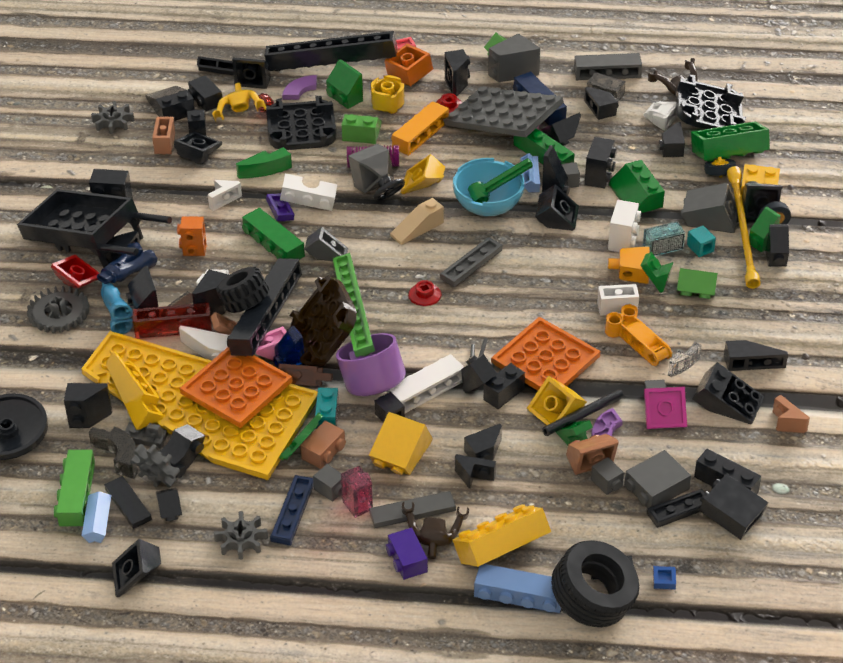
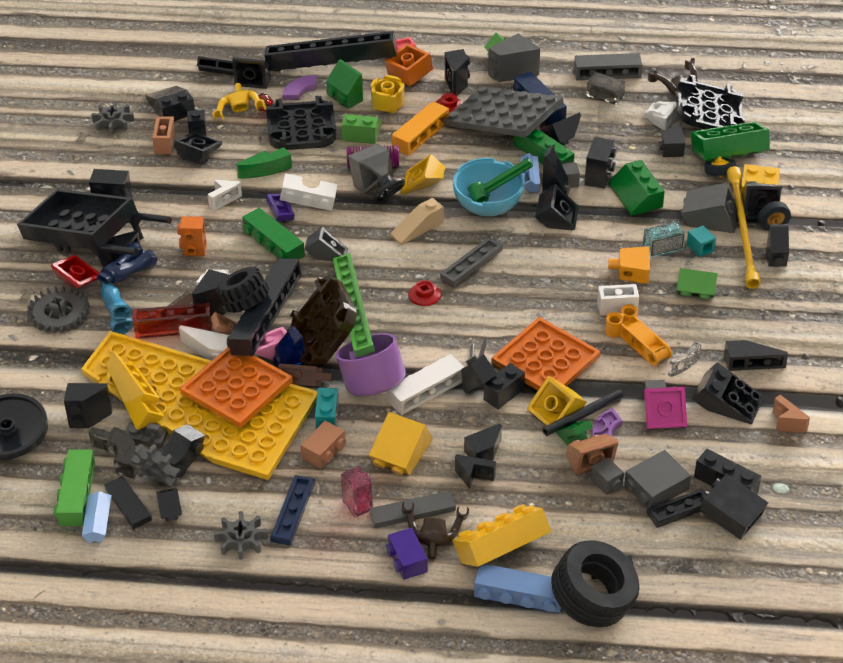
(134, 565): black slope -> none
(142, 291): black slope -> none
(205, 93): black brick -> none
(303, 435): green tile -> none
(328, 482): dark grey brick -> none
(386, 404): black brick -> none
(601, 103): black slope -> none
(624, 226): white brick -> none
(658, 274): green slope -> none
(664, 577): blue plate -> none
(760, 229): green slope -> none

